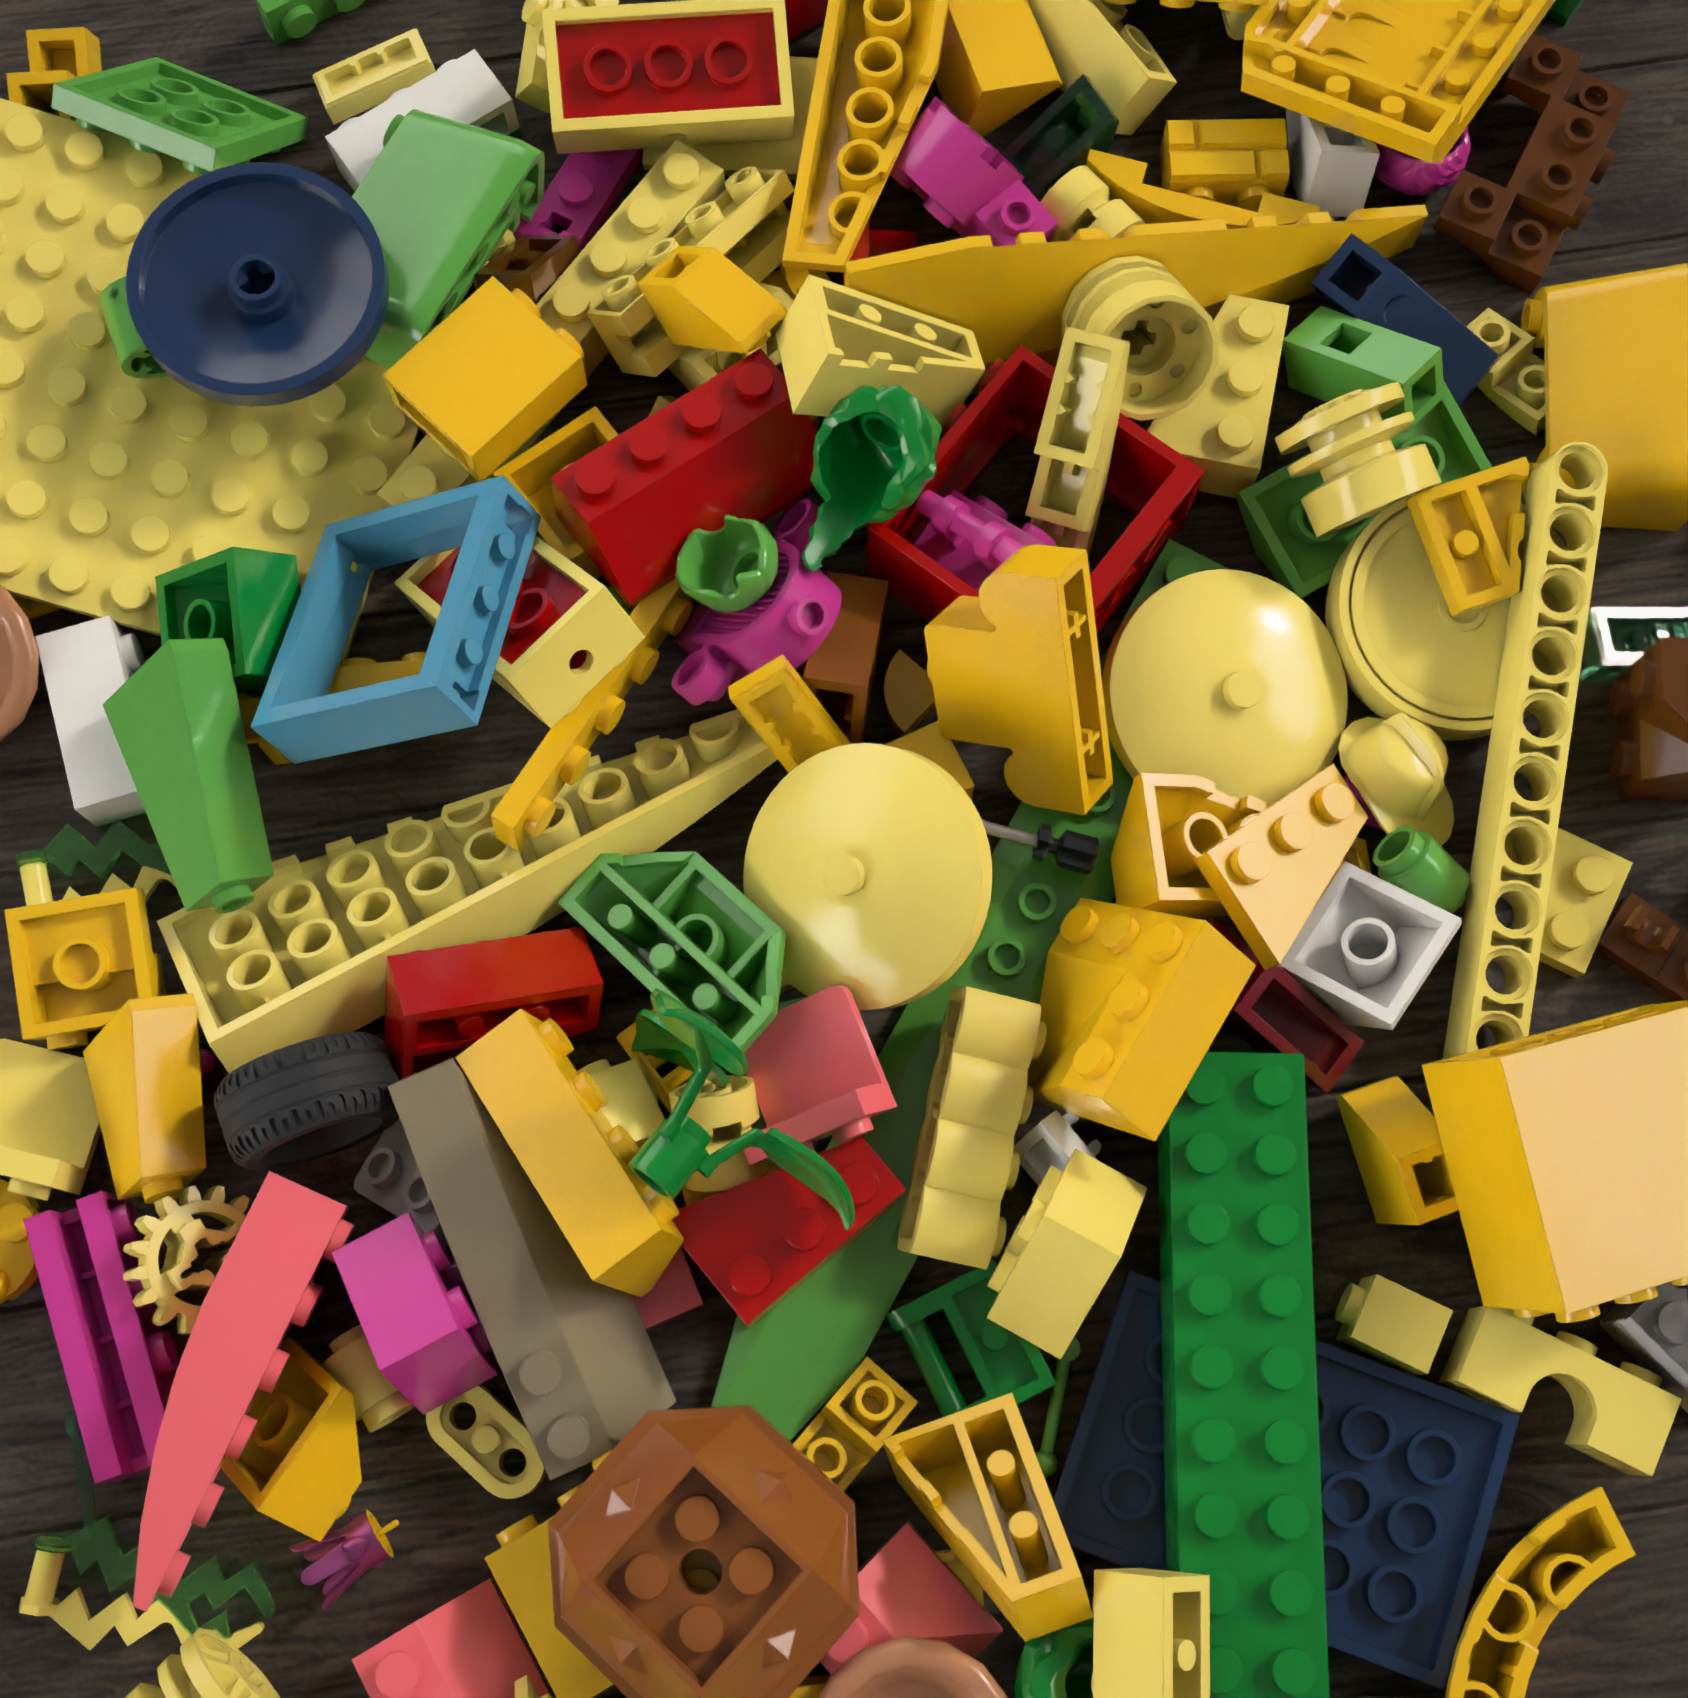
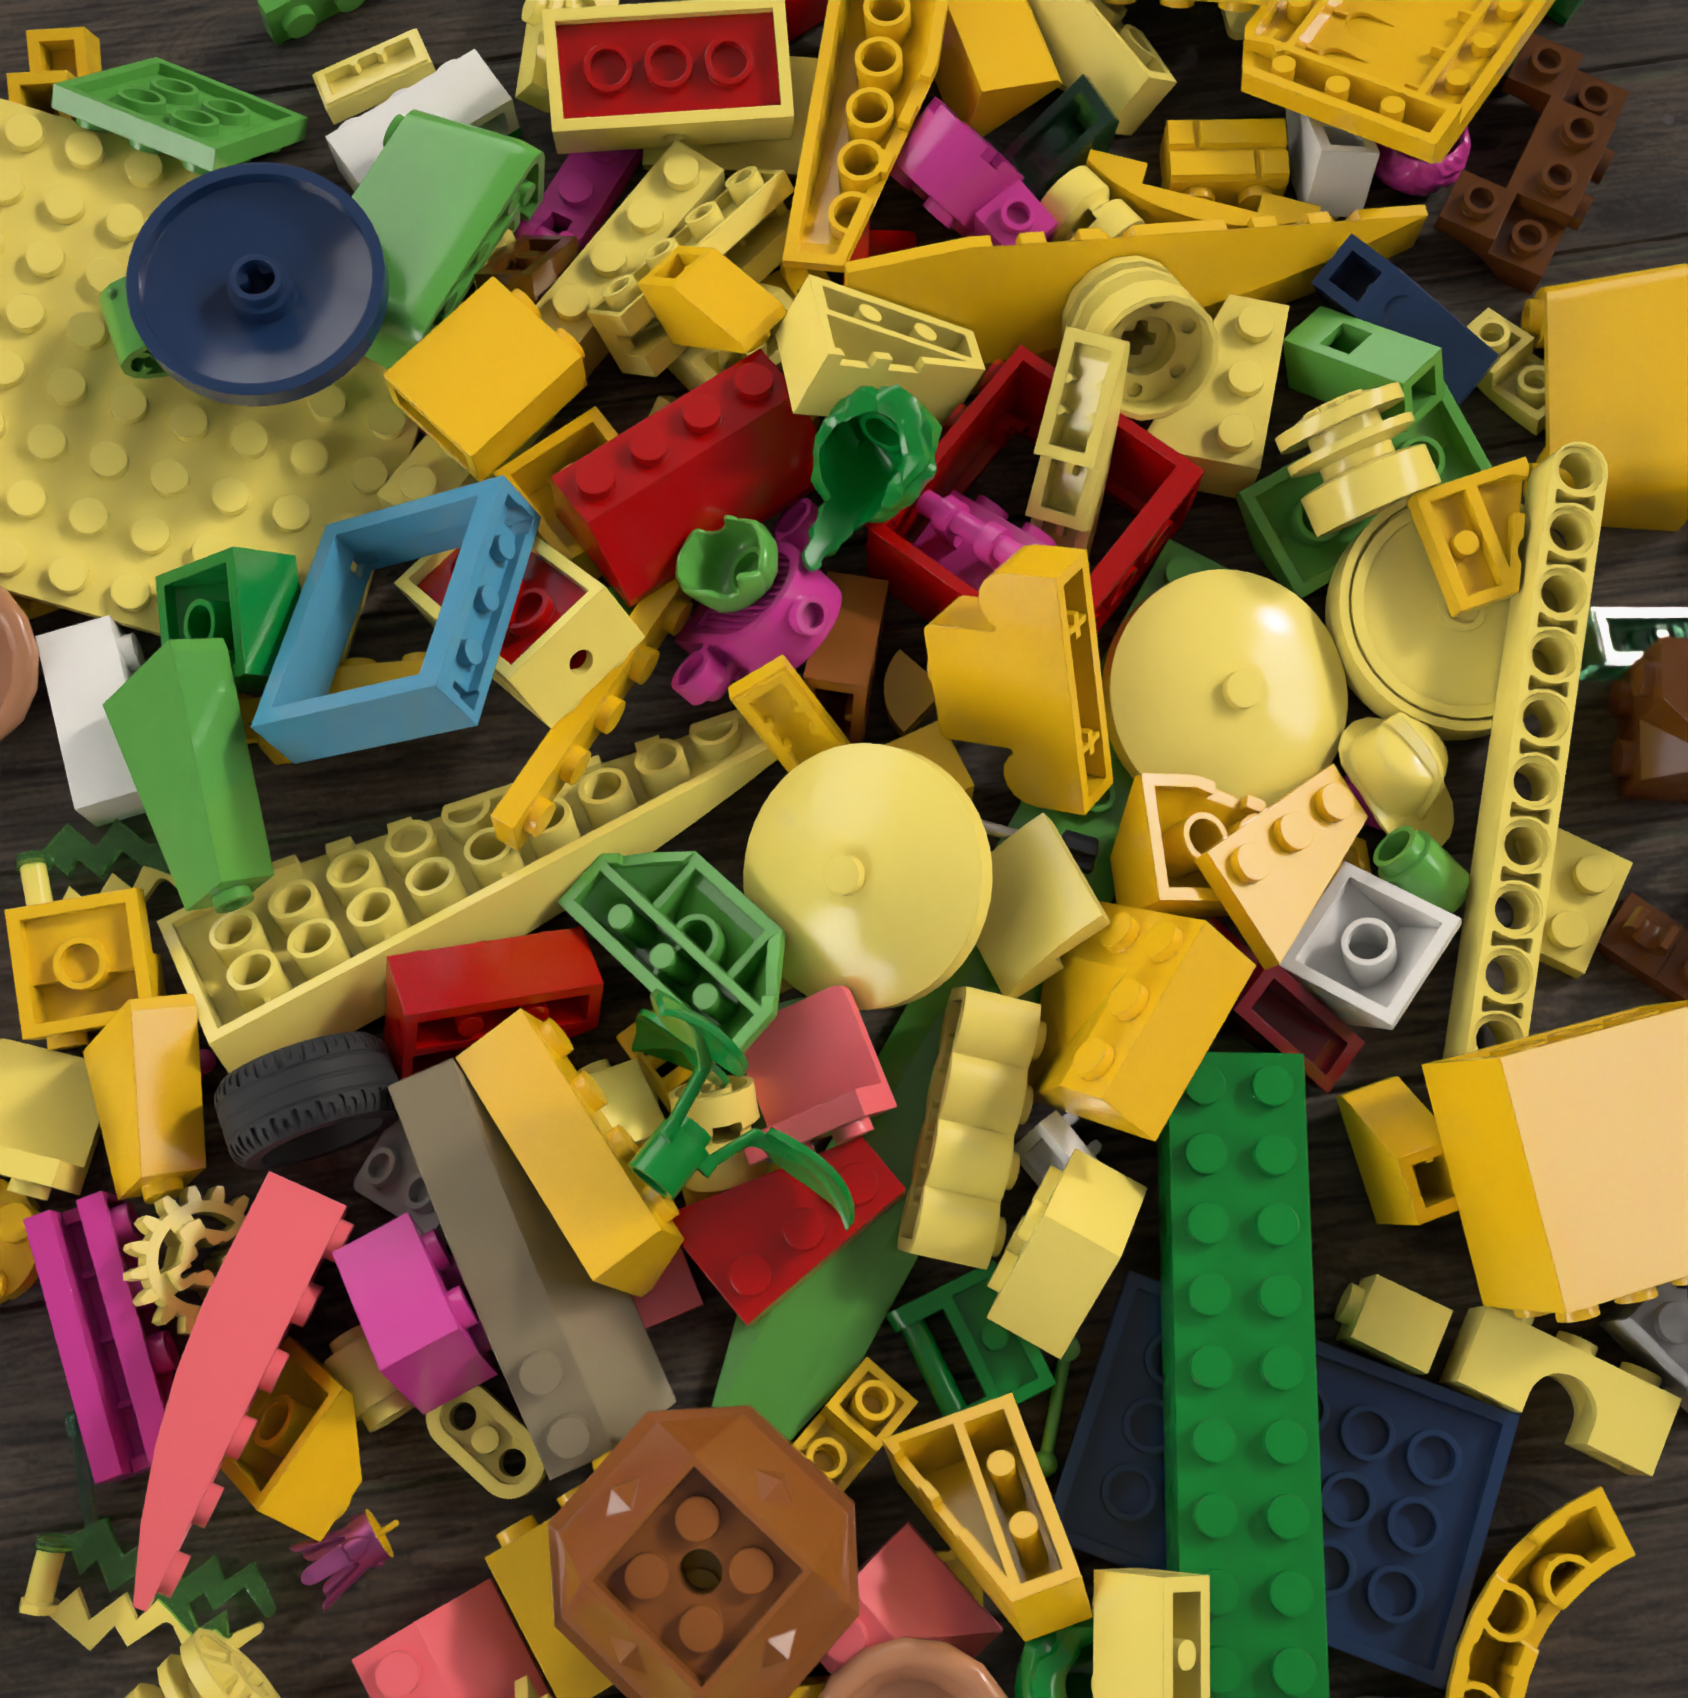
(1035, 908): none -> light yellow slope

